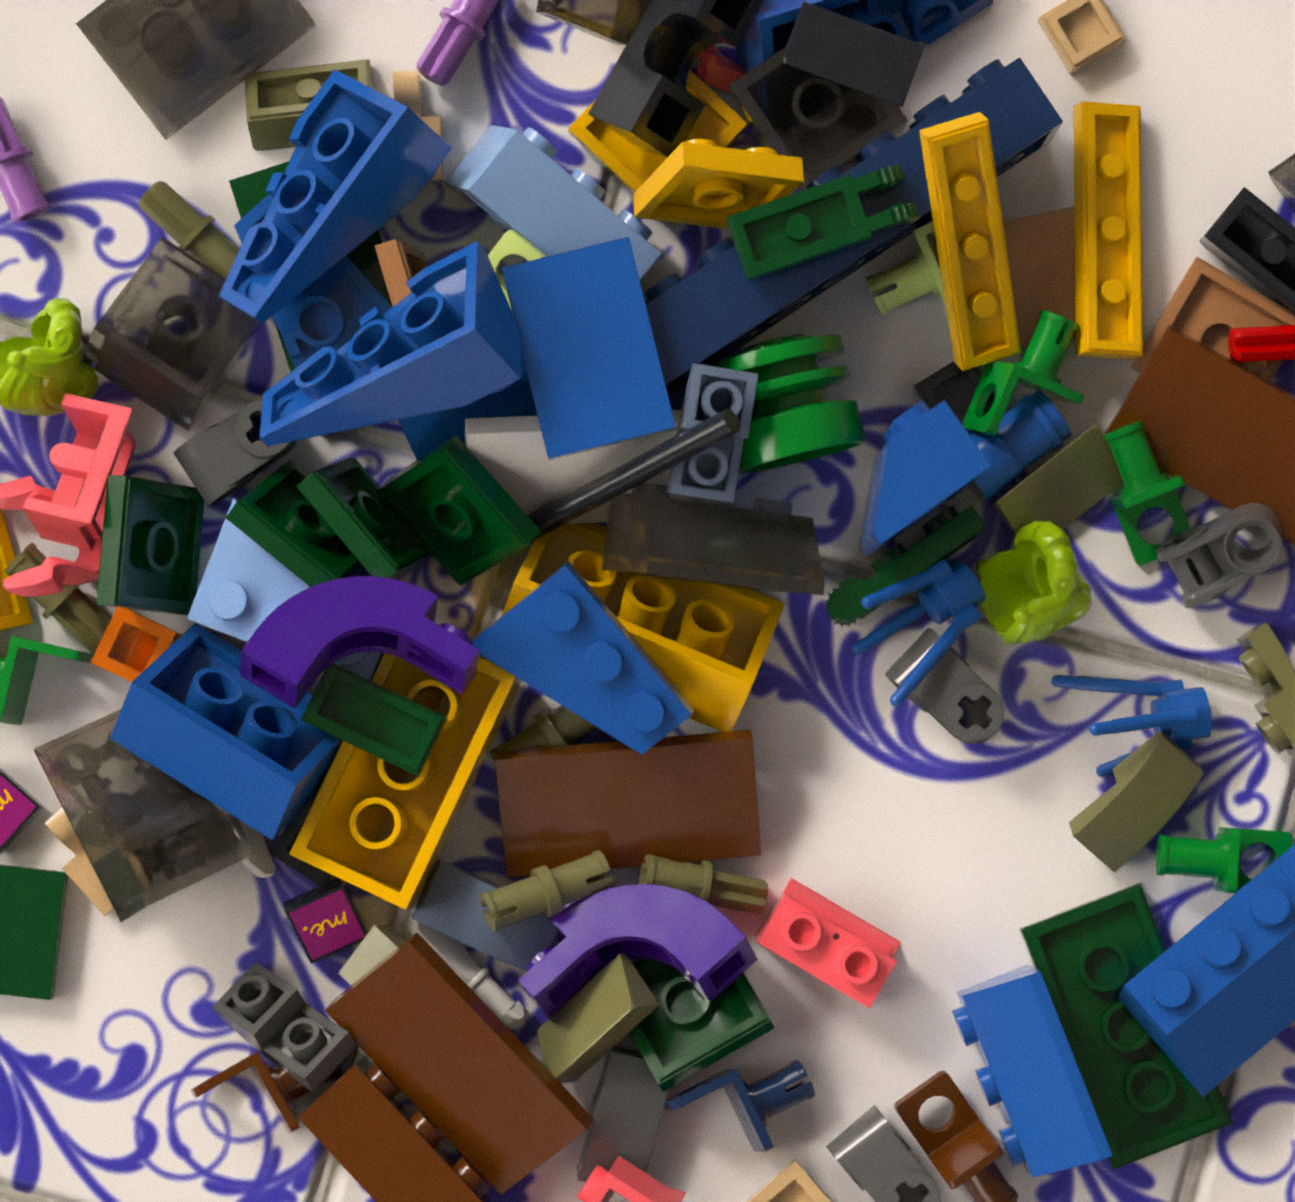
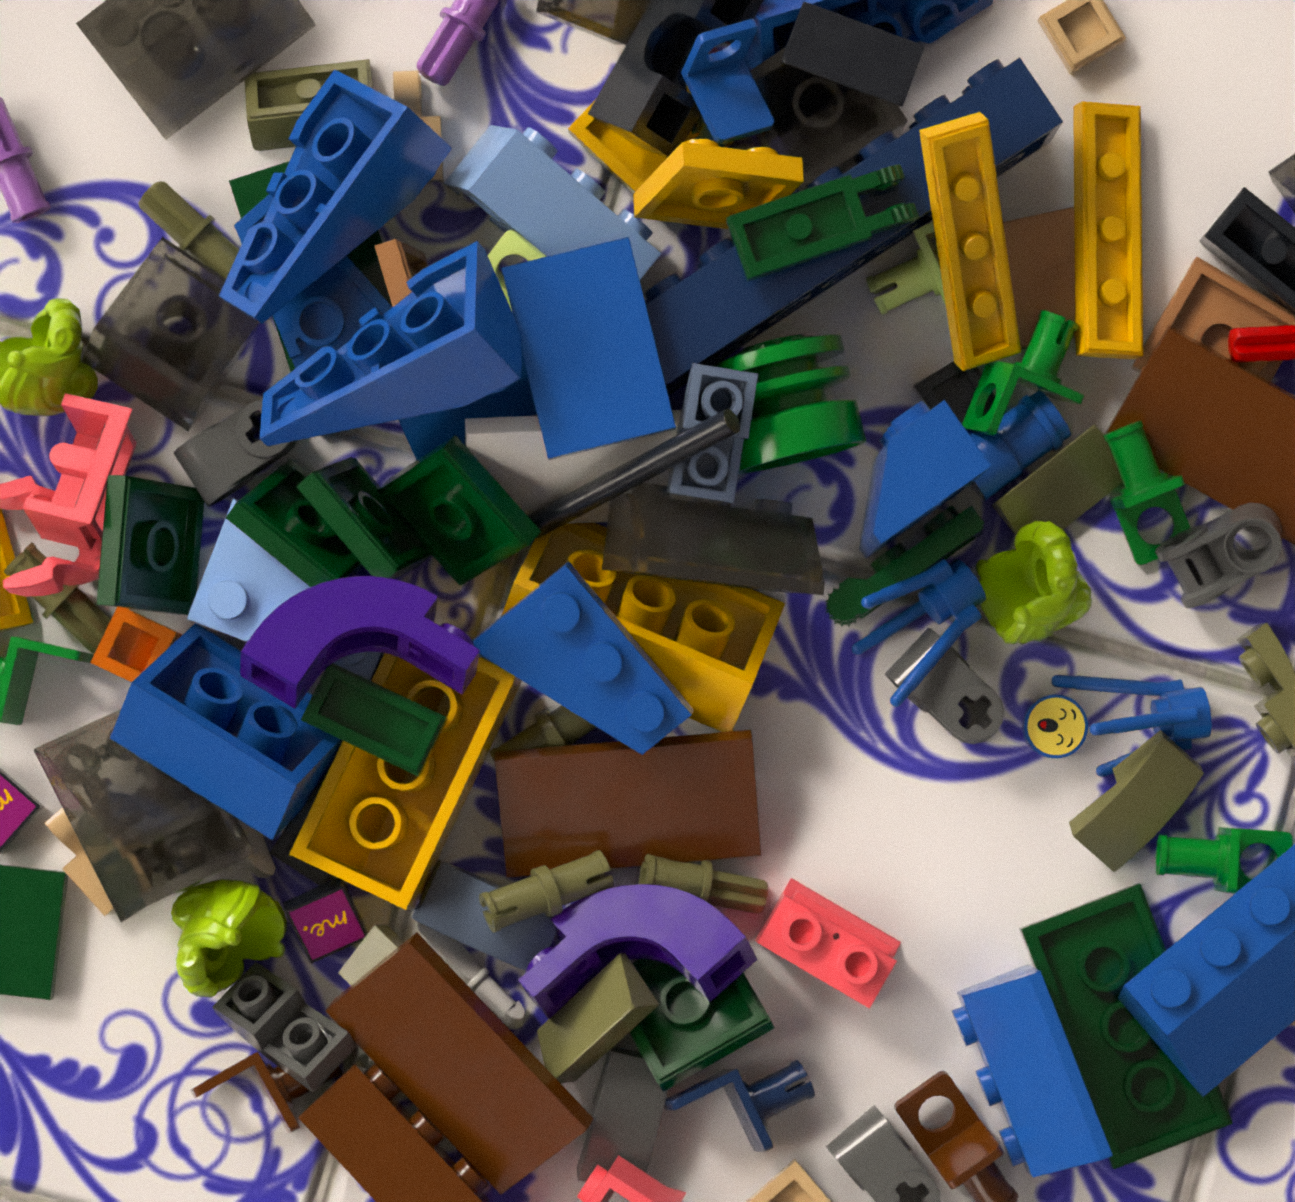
(220, 929): none -> lime hair
(724, 86): none -> blue bracket
(1055, 726): none -> light yellow tile

